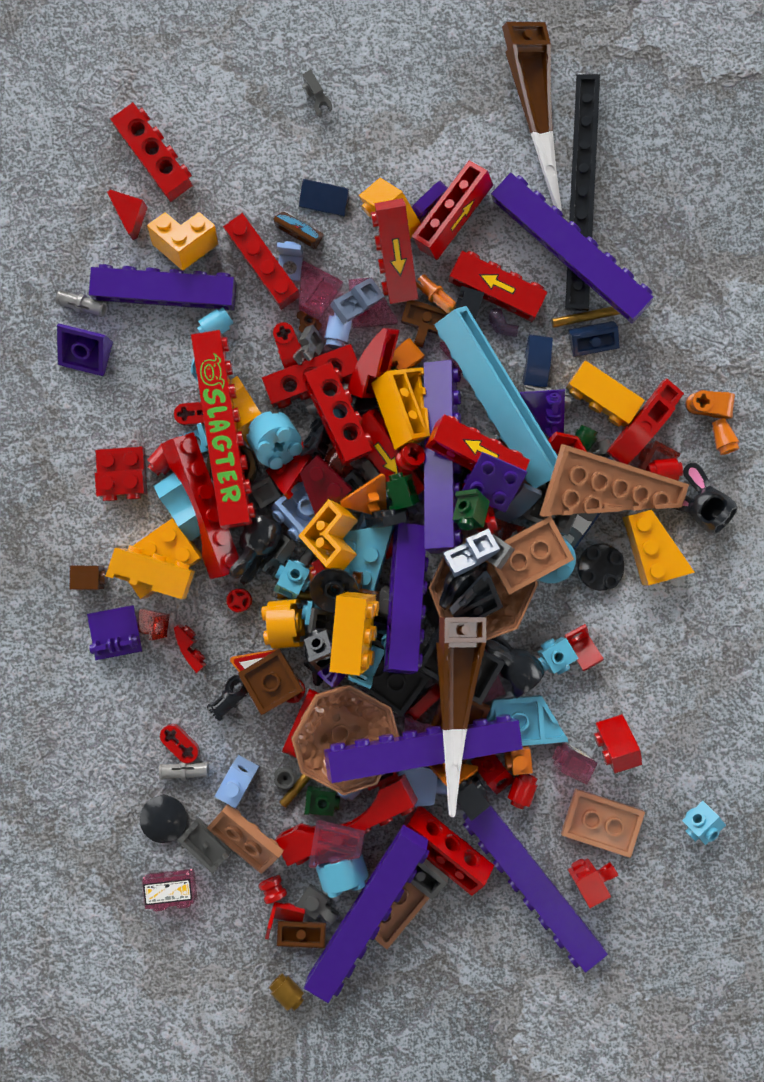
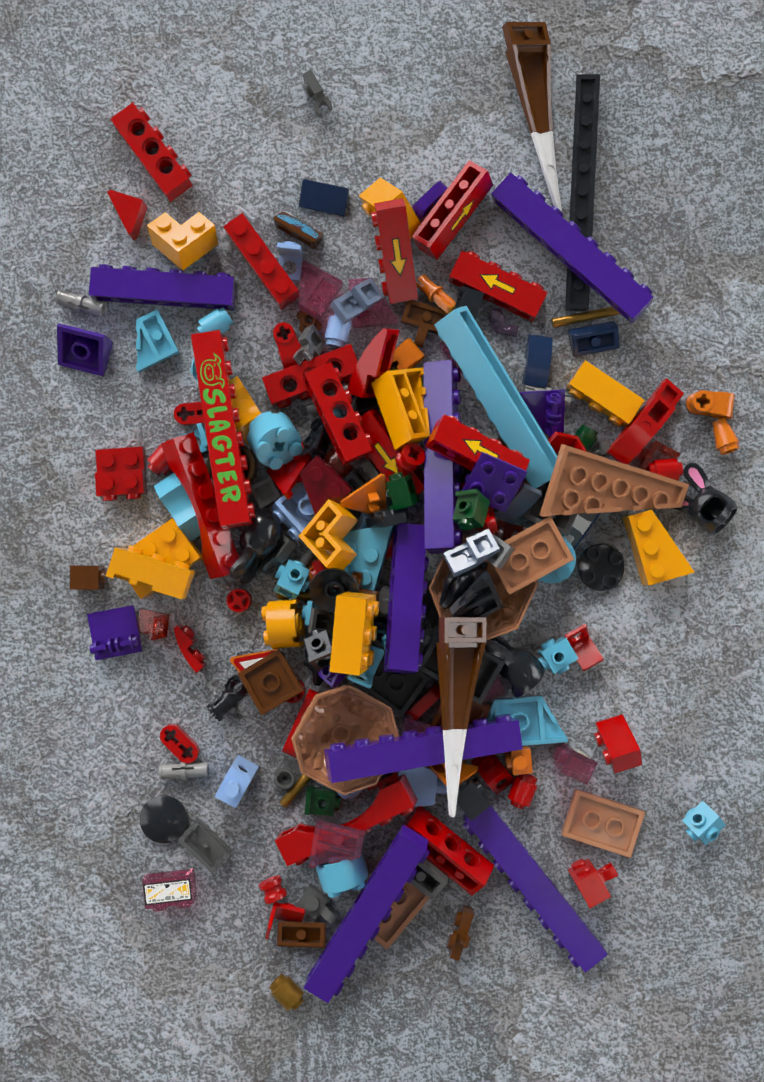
(153, 341): none -> medium azure wing
(245, 839): nougat plate -> none
(460, 936): none -> reddish brown plate

